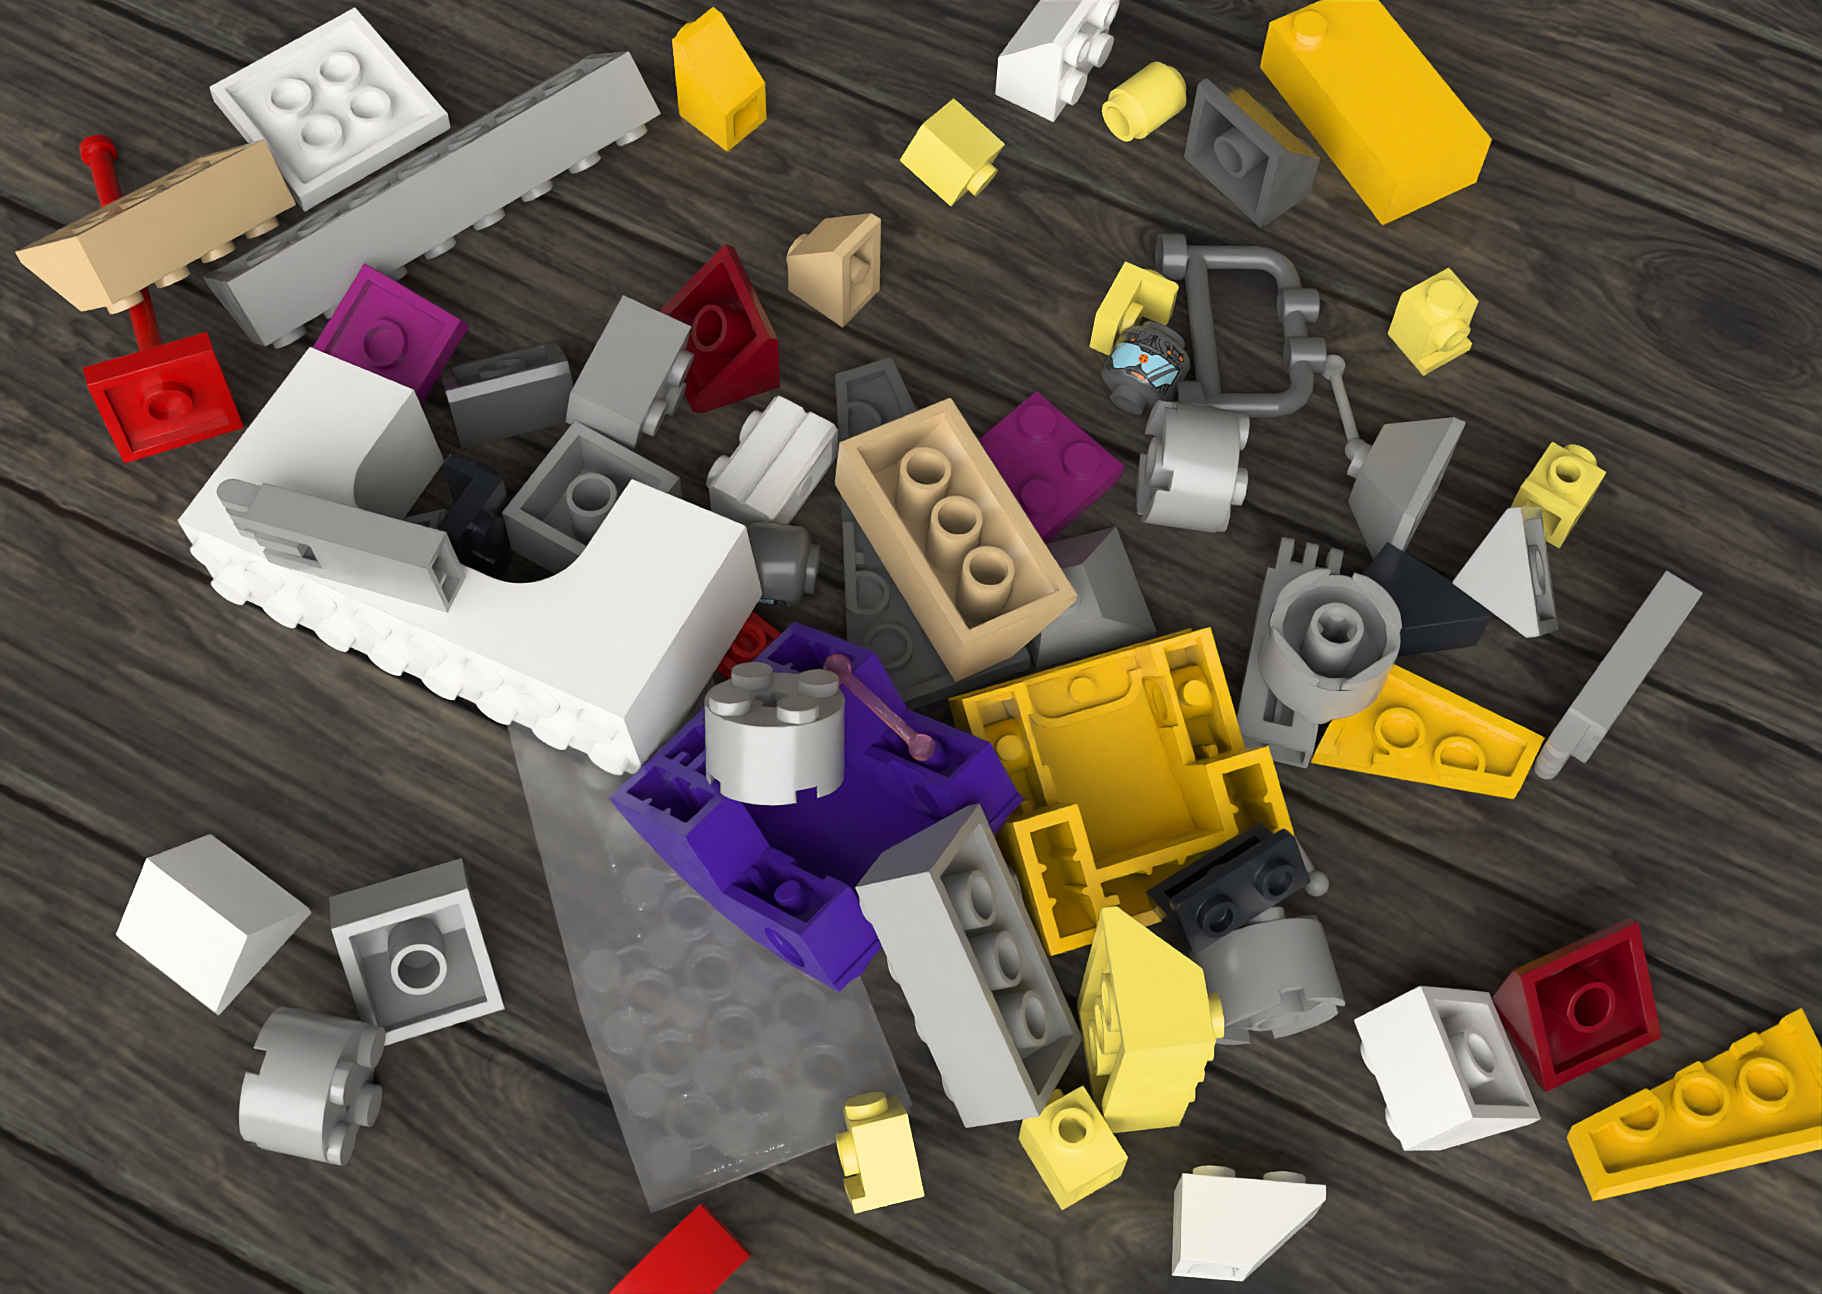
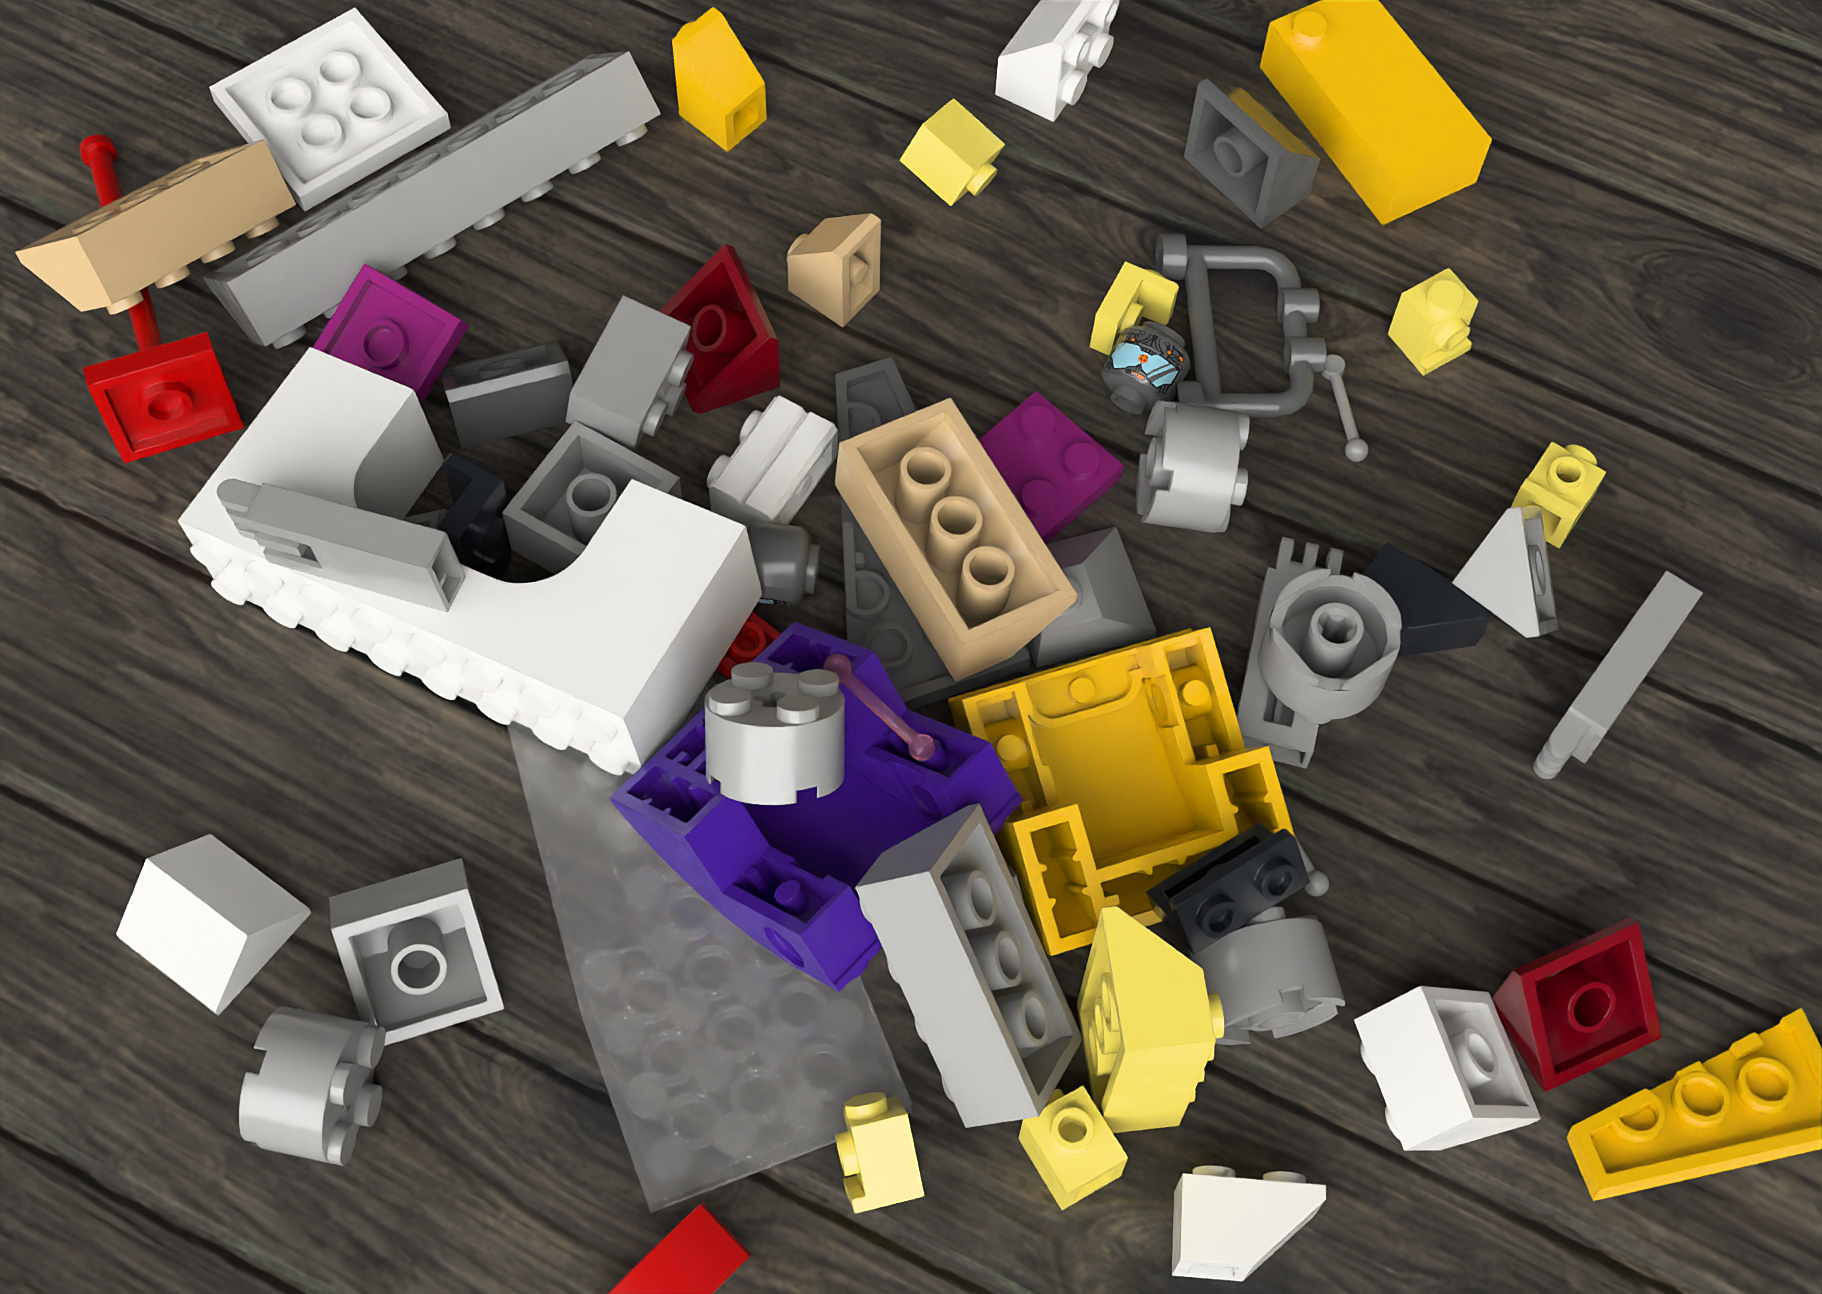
(1145, 101): light yellow brick -> none
(1400, 478): light grey slope -> none
(1432, 739): yellow wing -> none

